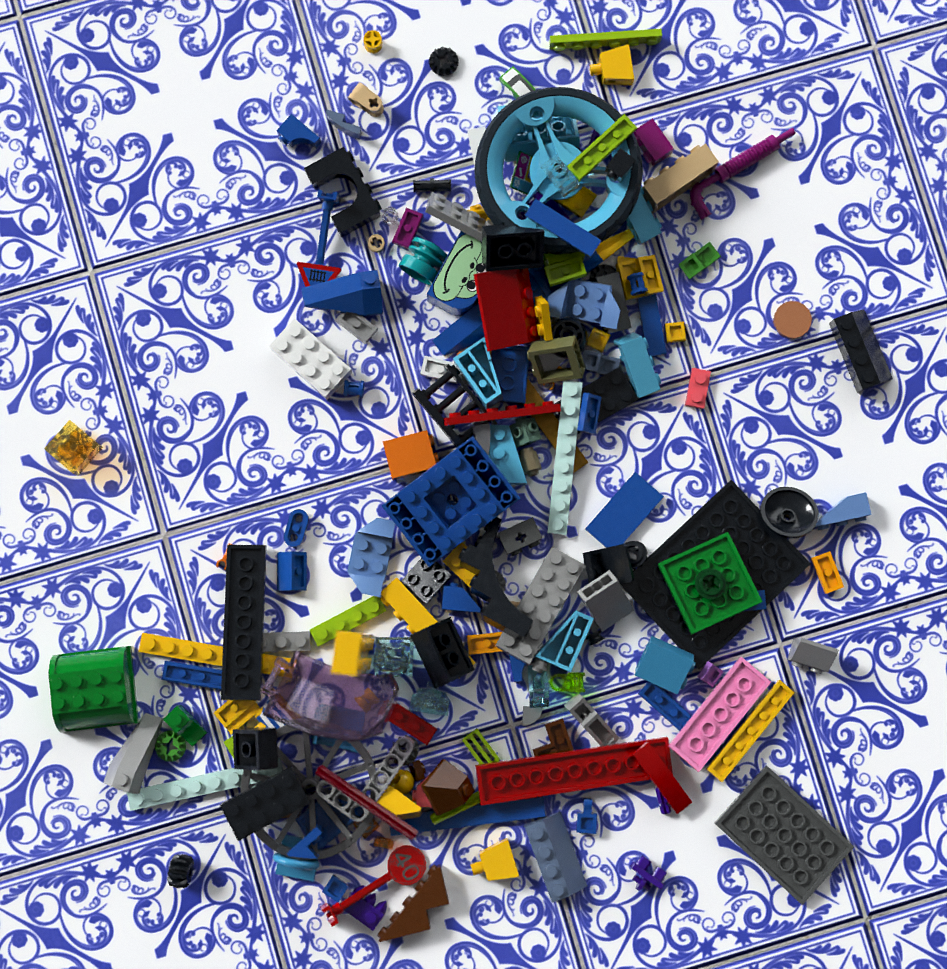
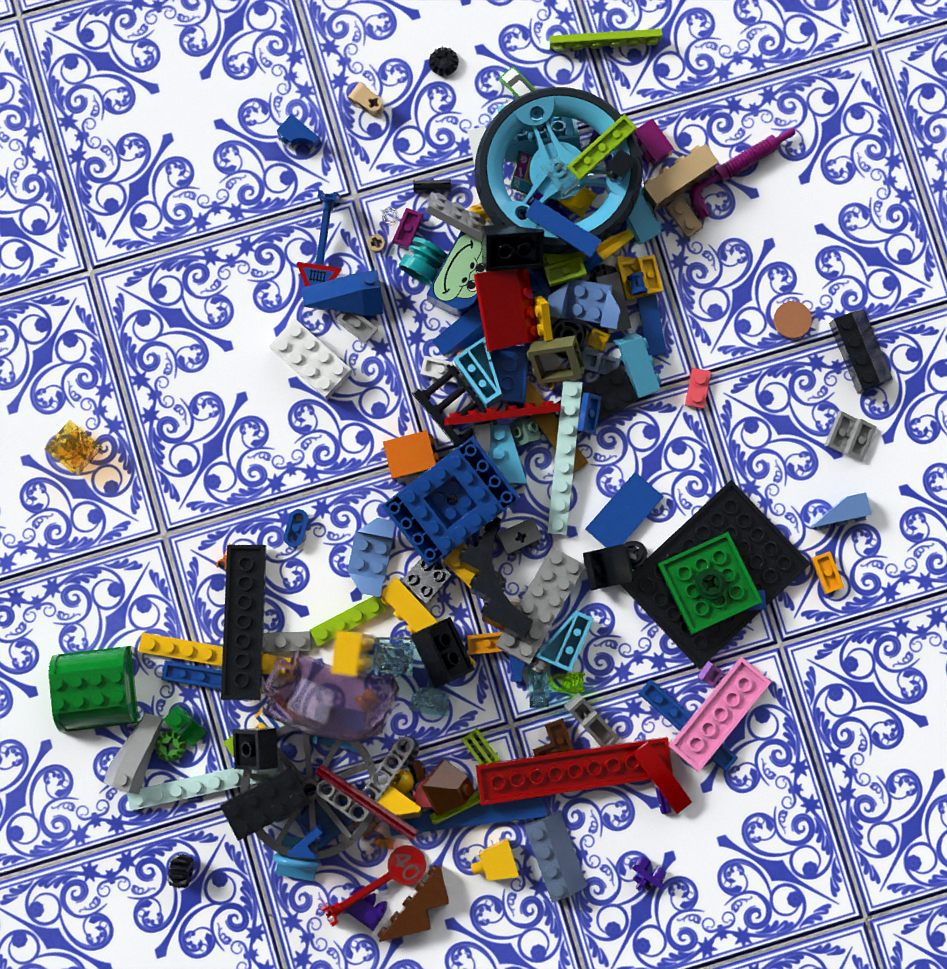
(236, 713): yellow plate -> none
(292, 571): blue panel -> none
(335, 888): blue plate -> none
(339, 121): sand blue slope -> none
(340, 165): black arch -> none
(353, 388): blue bush -> none
(372, 37): yellow wheel -> none
(412, 724): red tile -> none
(458, 599): blue slope -> none
(529, 461): dark tan brick -> none
(530, 715): light grey tile -> none
(586, 820): blue plate -> none
(595, 638): black bush -> none
(605, 600): light grey brick -> none
(614, 67): yellow torso -> none
(665, 665): dark azure brick -> none
(675, 332): yellow tile -> none
(684, 217): none -> tan plate
(699, 260): bright green slope -> none
(750, 731): yellow plate -> none
(784, 835): dark grey plate -> none
(790, 504): black dish -> none
(812, 654): light grey slope -> none
(850, 436): none -> light grey slope

